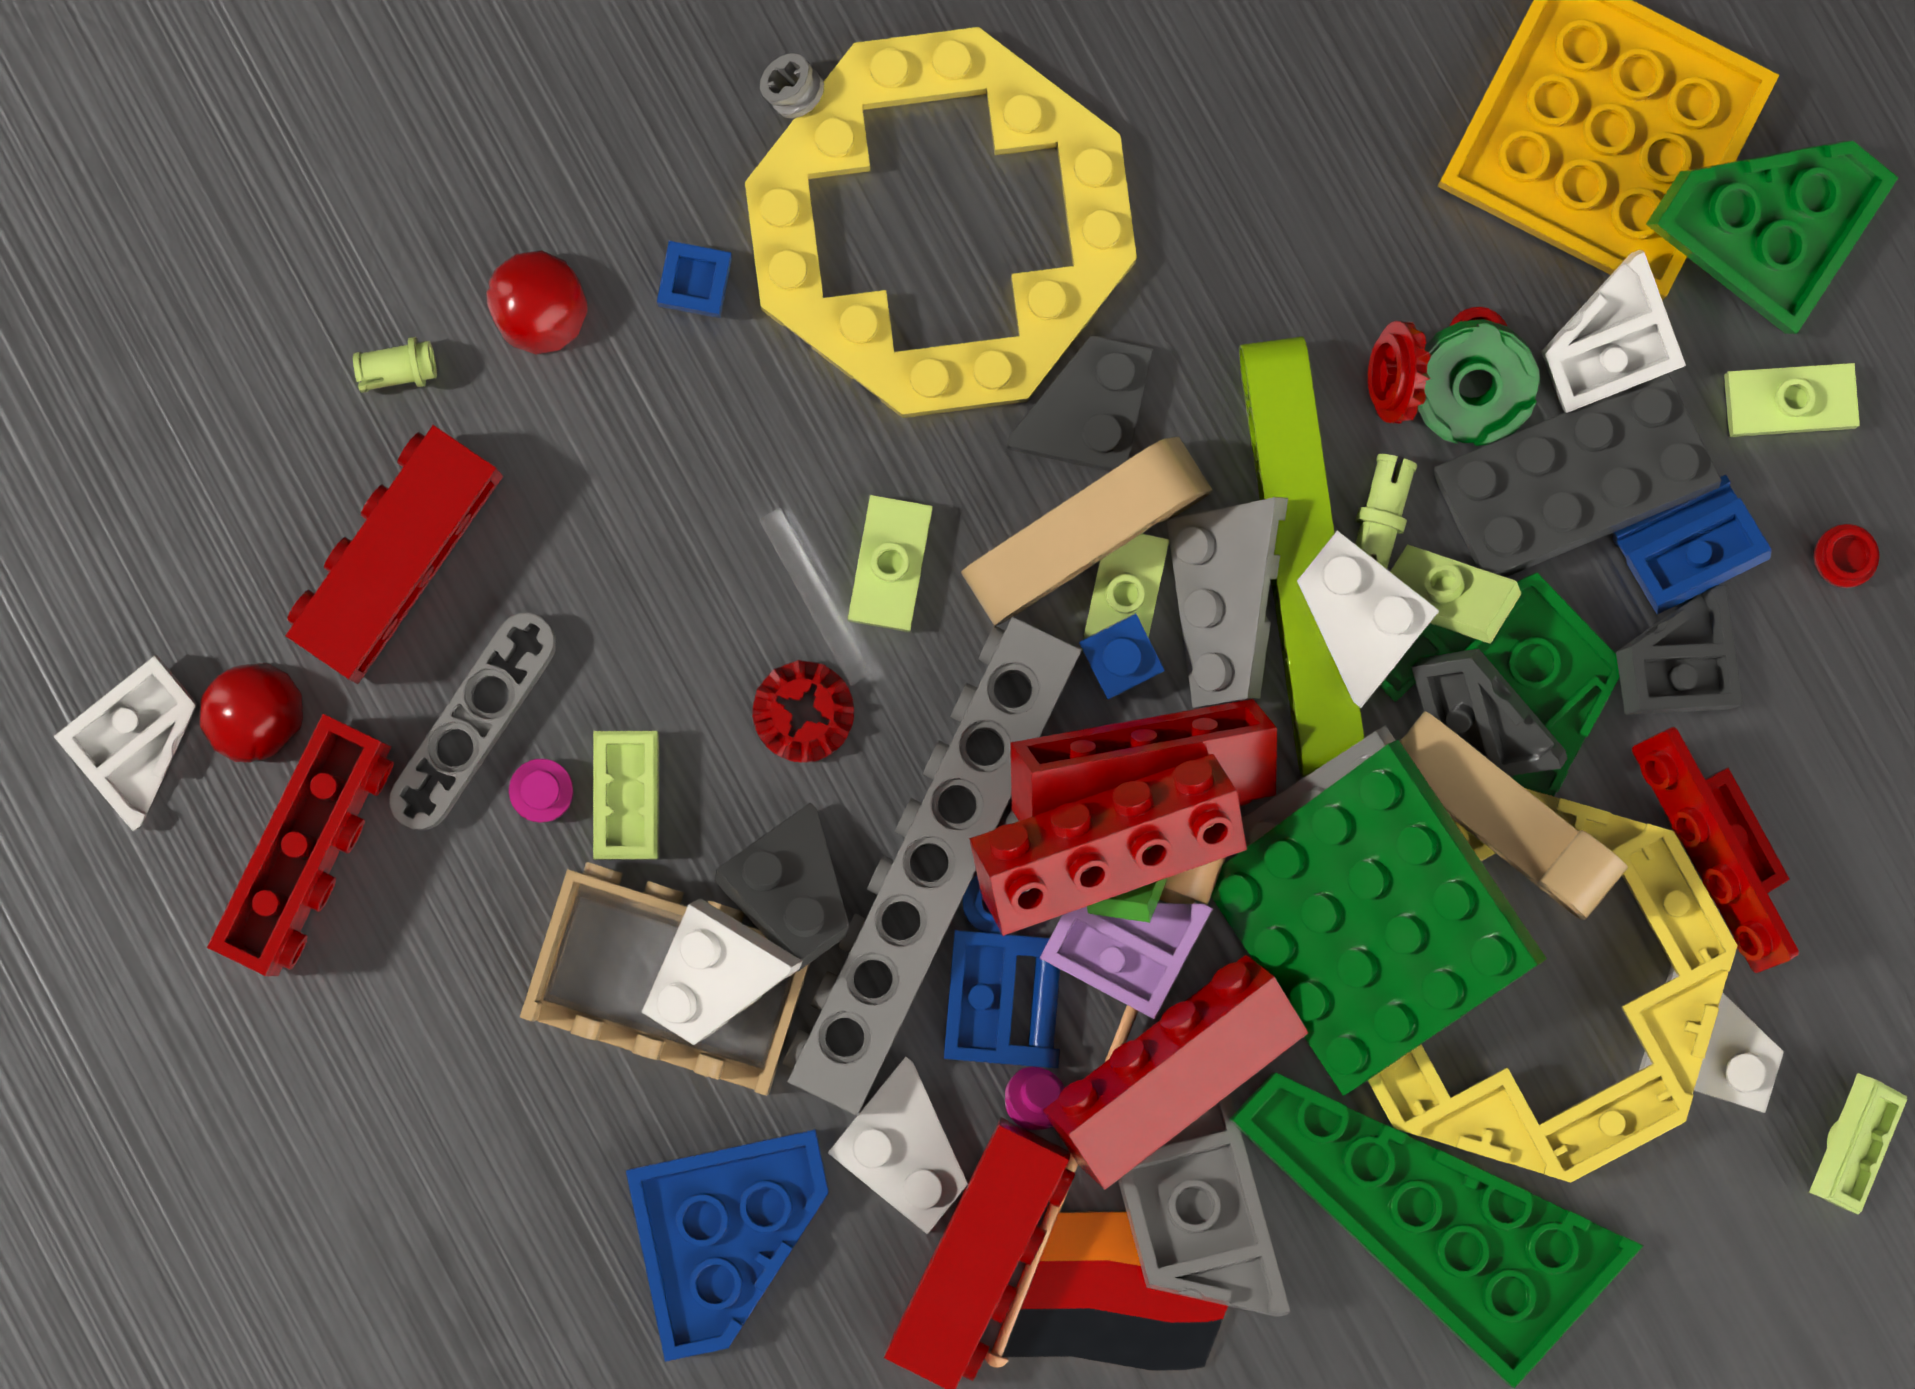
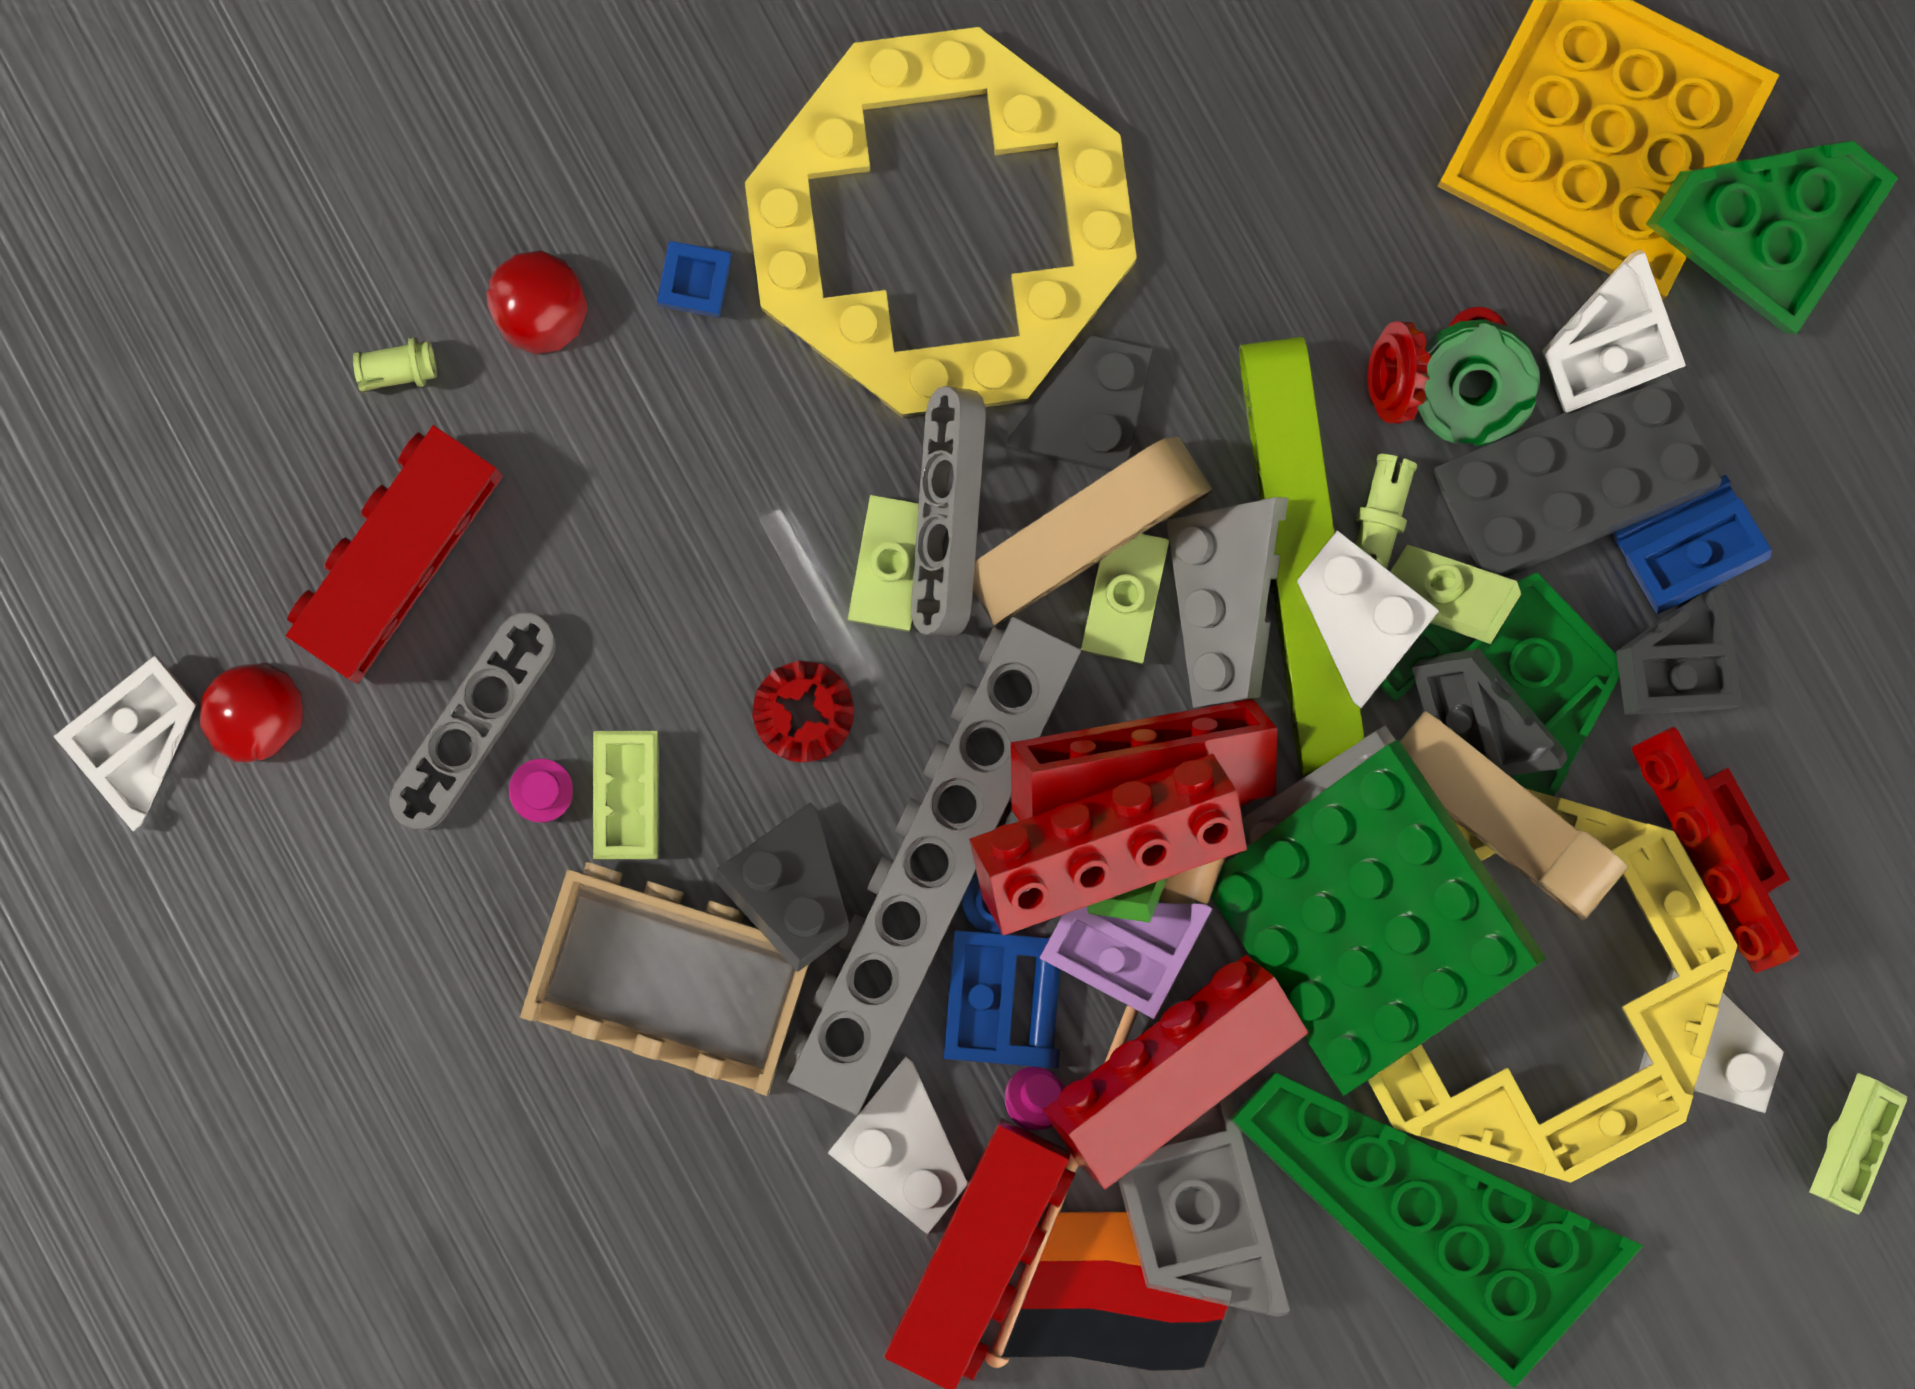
(300, 847): red brick -> none
(713, 973): white wing -> none
(720, 1232): blue plate -> none
(795, 71): light grey bush -> none
(951, 438): none -> light grey beam
(1121, 656): blue plate -> none
(1791, 400): yellowish green plate -> none
(1846, 556): red plate -> none

